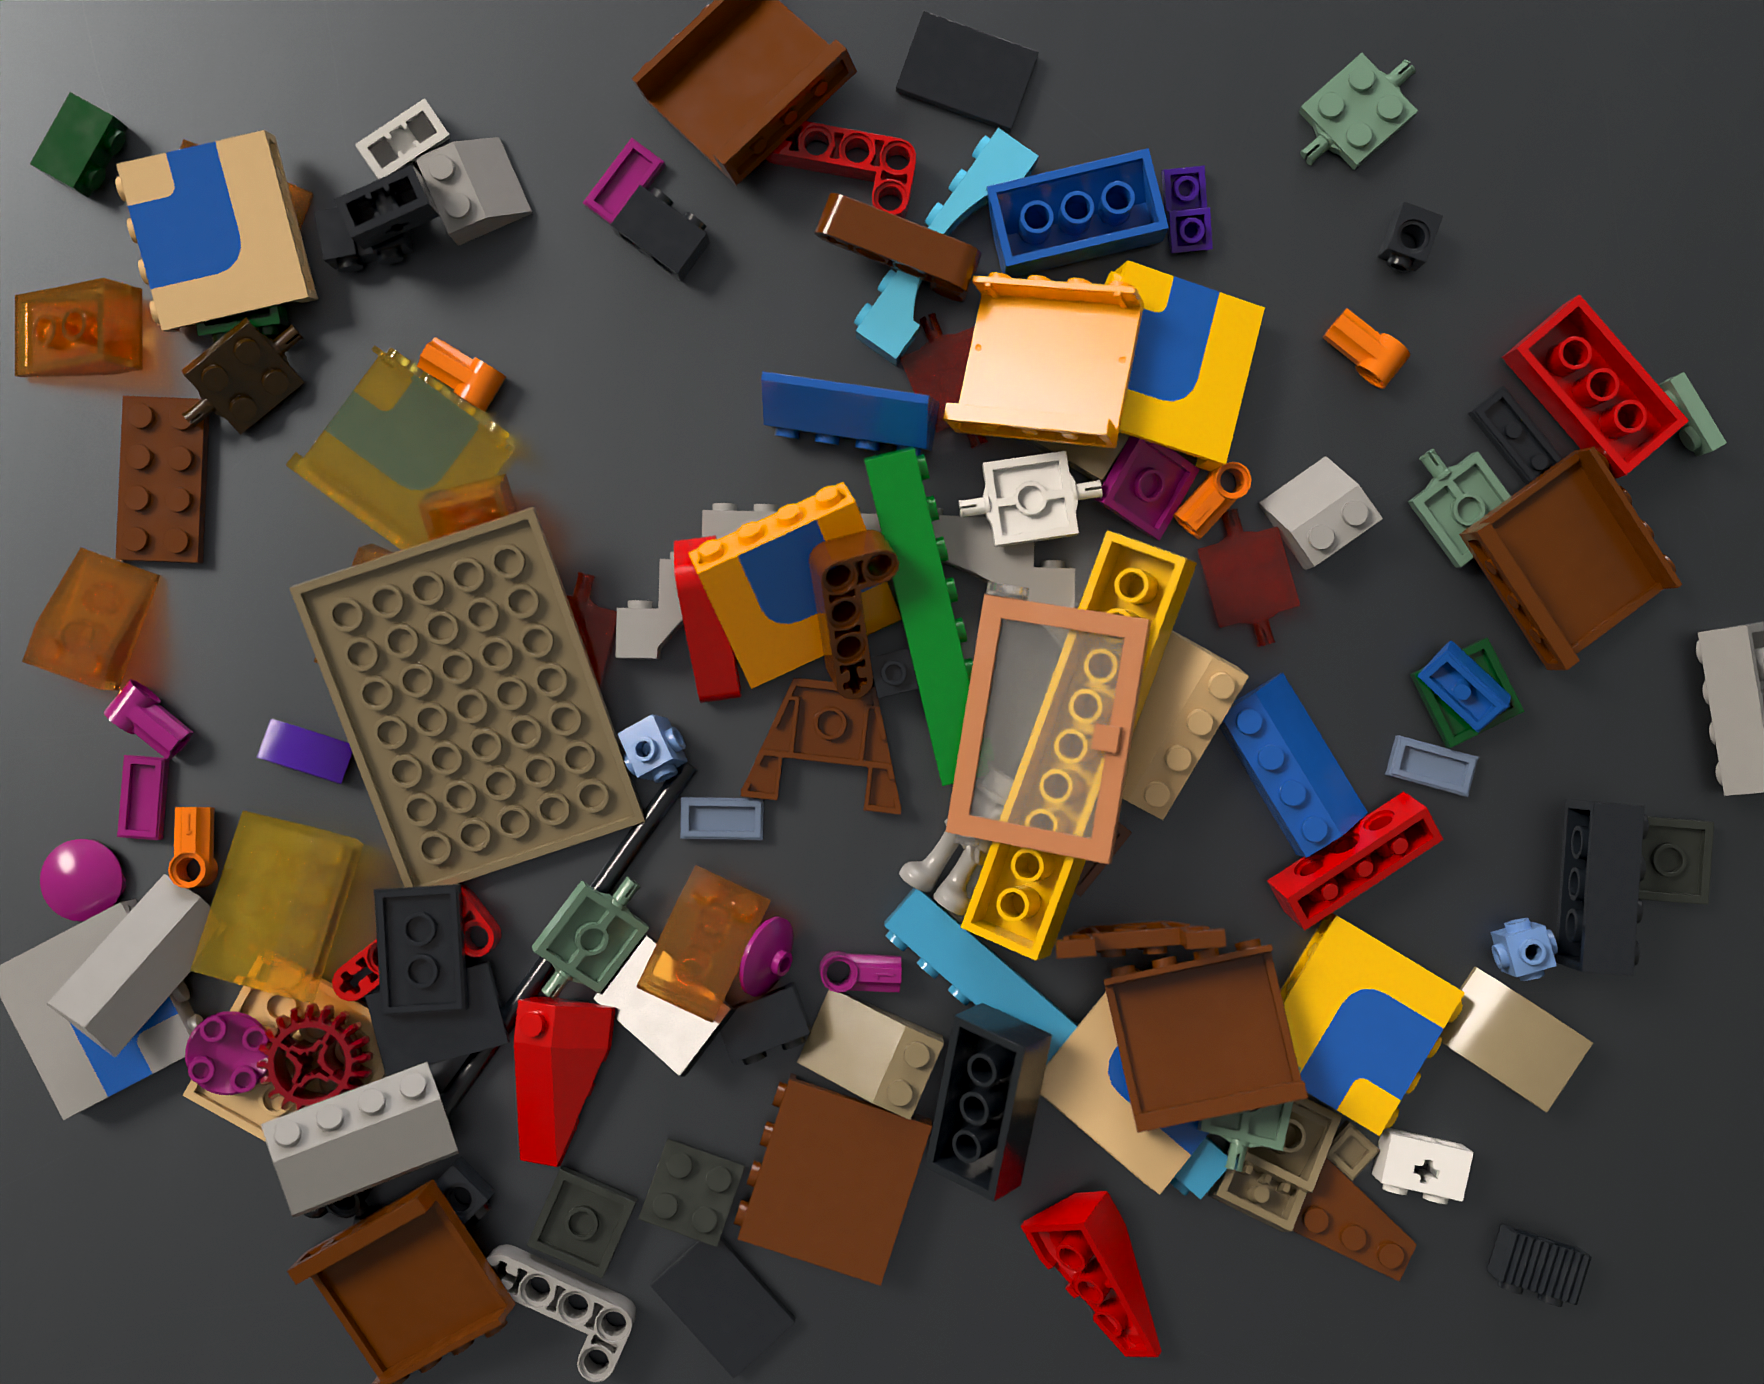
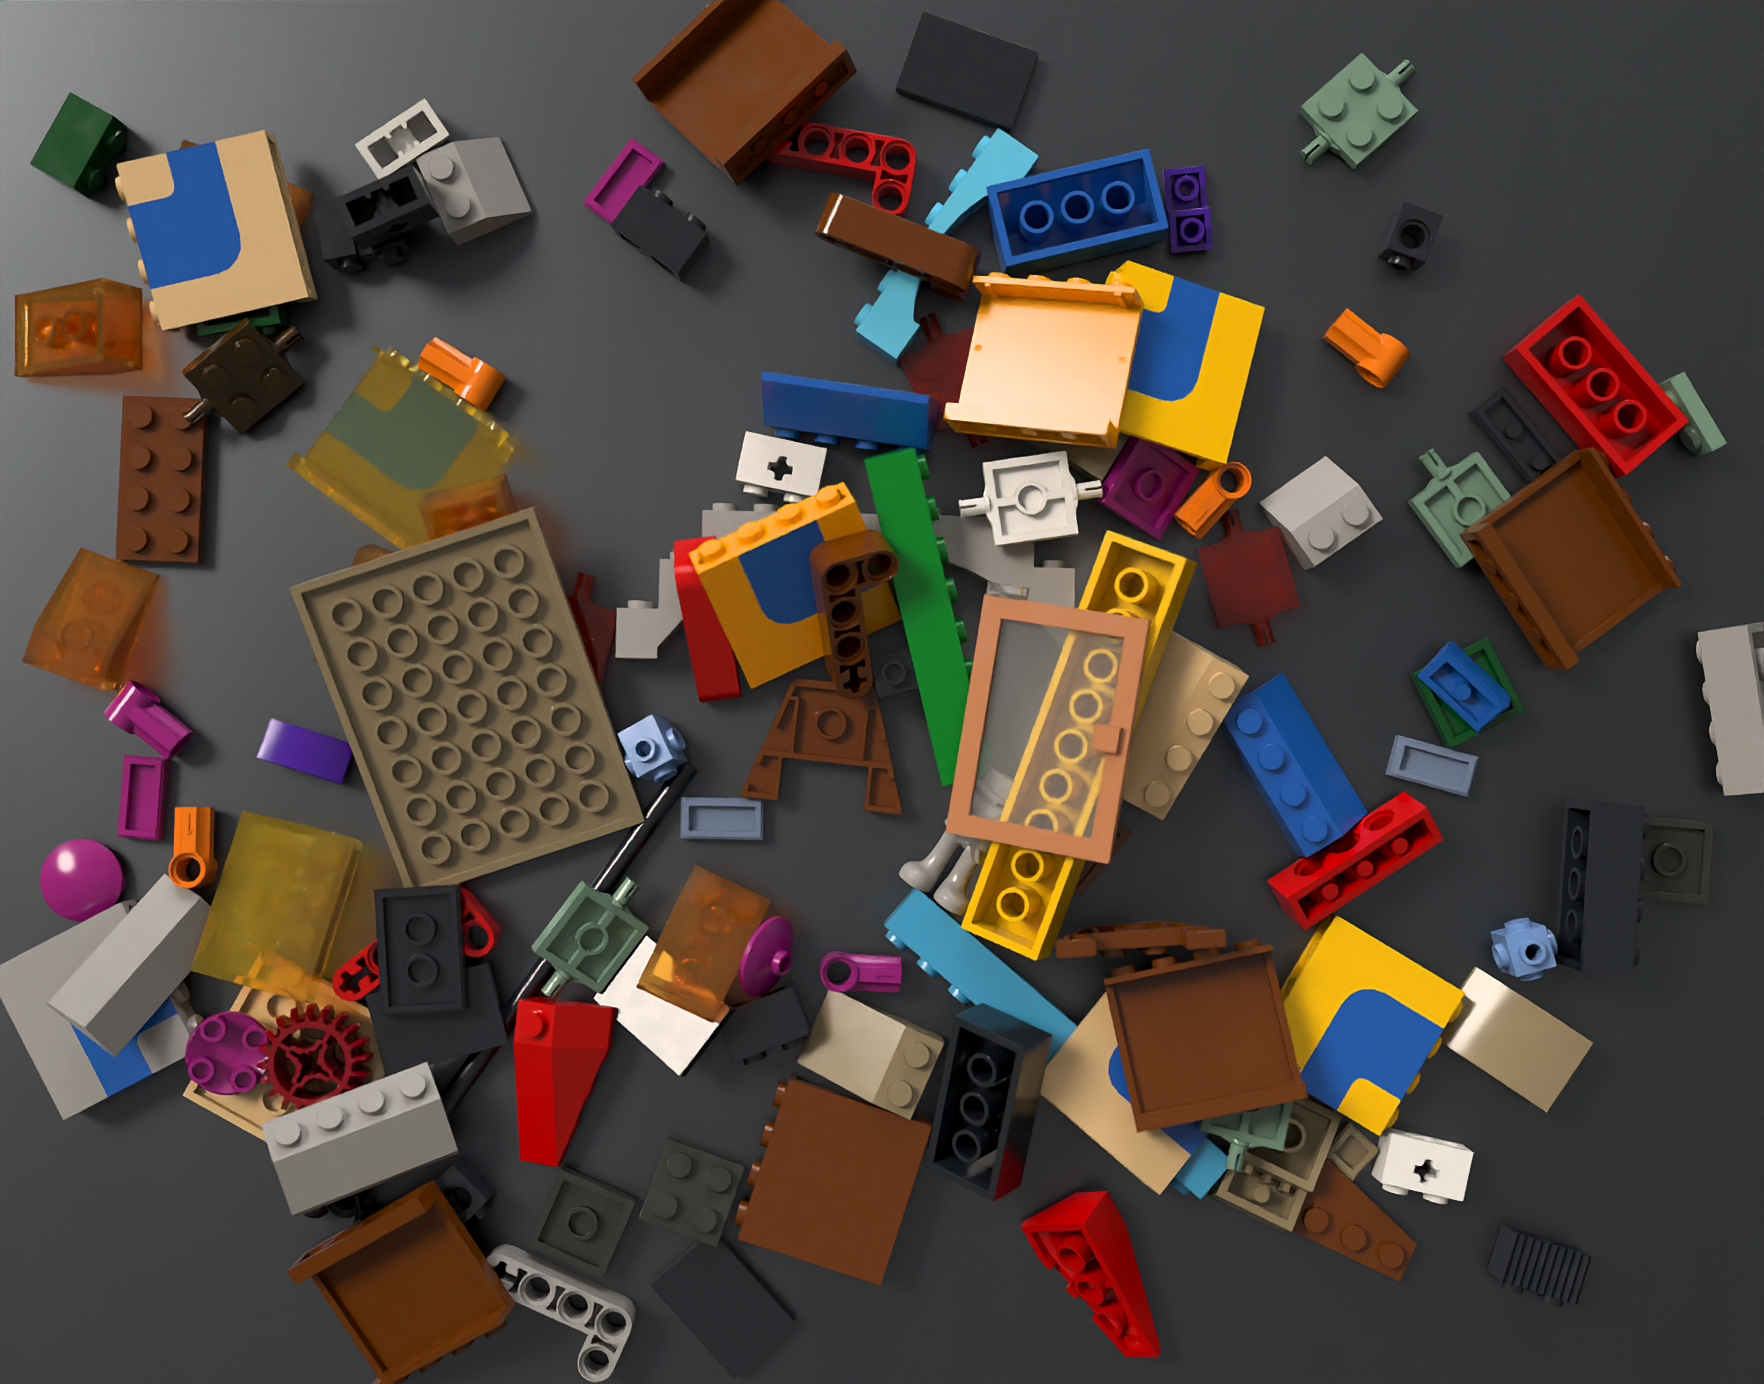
(763, 452): none -> white brick

